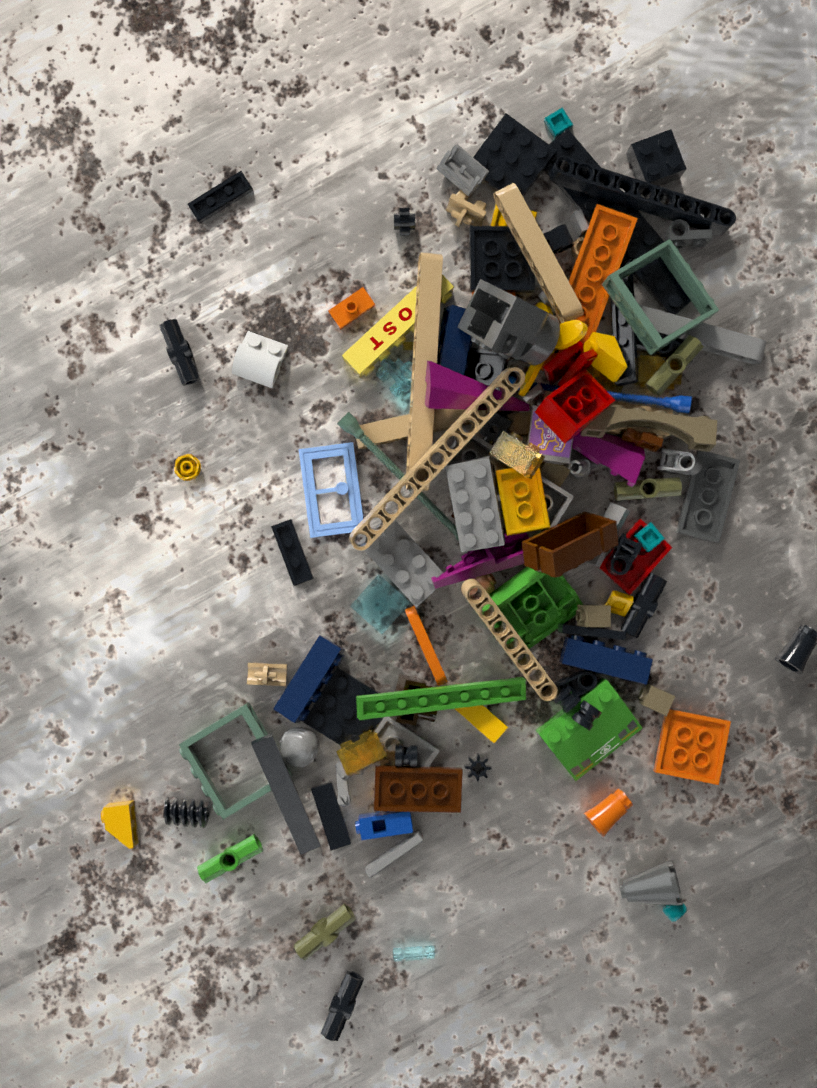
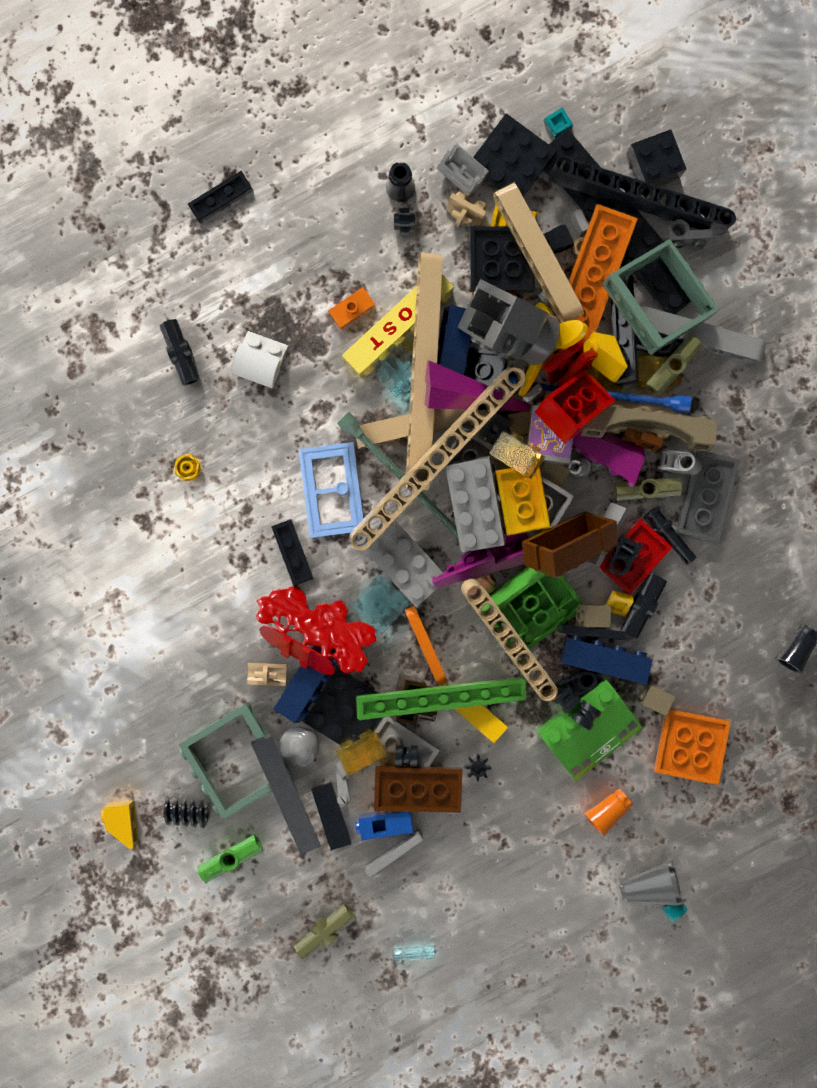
(320, 627): none -> red plant
(342, 1006): black piece -> none
(400, 183): none -> black plant
(649, 537): teal tile -> none
(664, 528): none -> black pin

